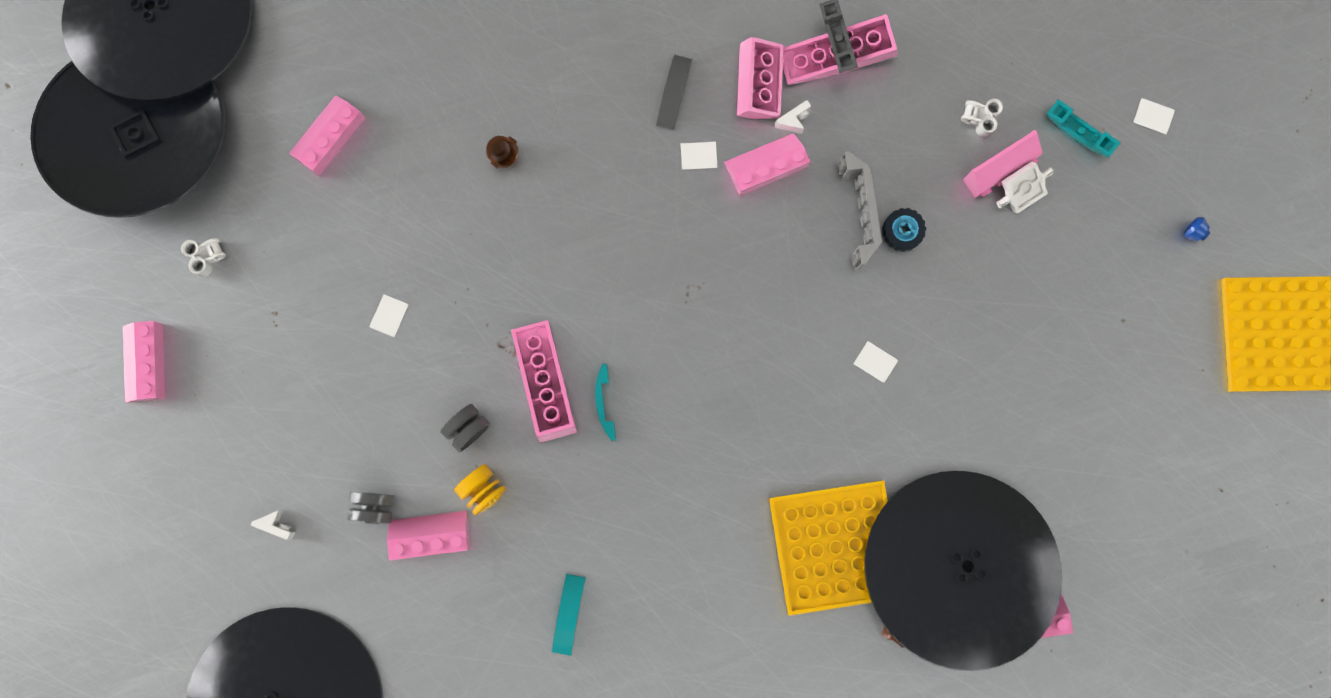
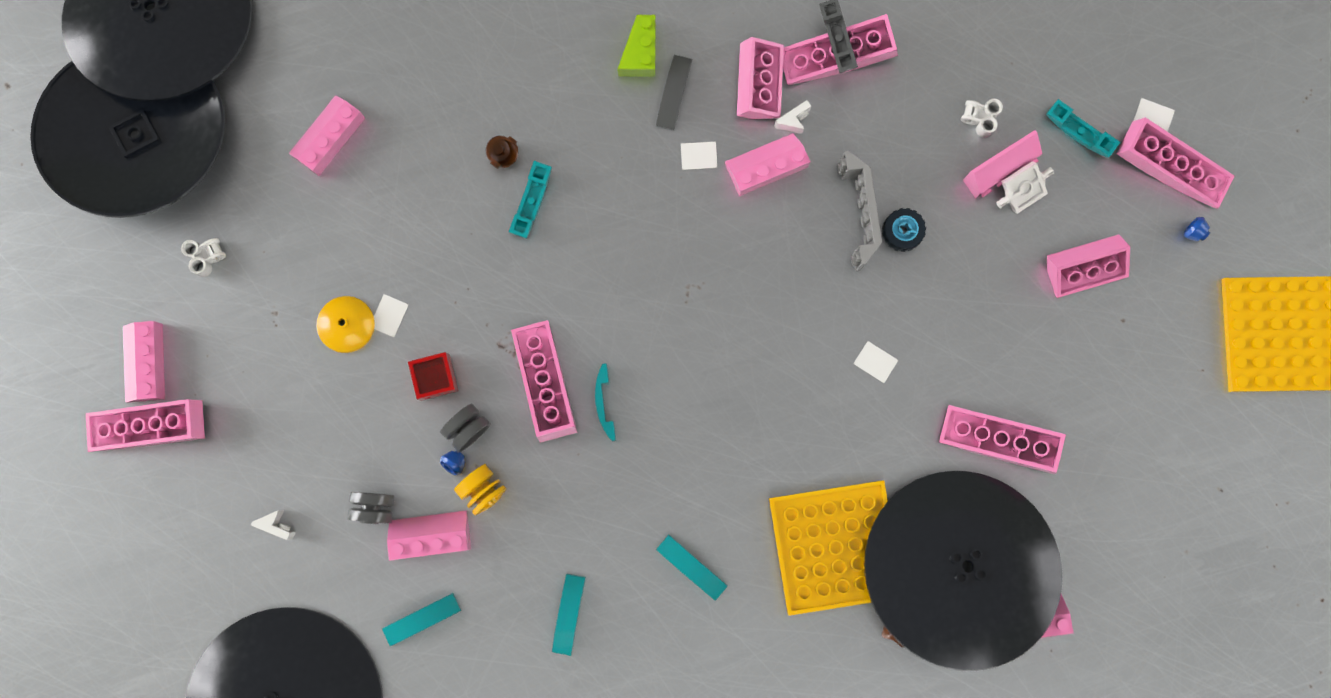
(145, 425): none -> bright pink slope
(357, 328): none -> yellow dish
(421, 619): none -> teal slope
(433, 376): none -> piece
(453, 462): none -> blue cone
(531, 200): none -> teal slope
(639, 52): none -> lime wedge
(691, 567): none -> teal slope
(1002, 439): none -> bright pink slope
(1089, 265): none -> bright pink slope
(1174, 163): none -> bright pink slope

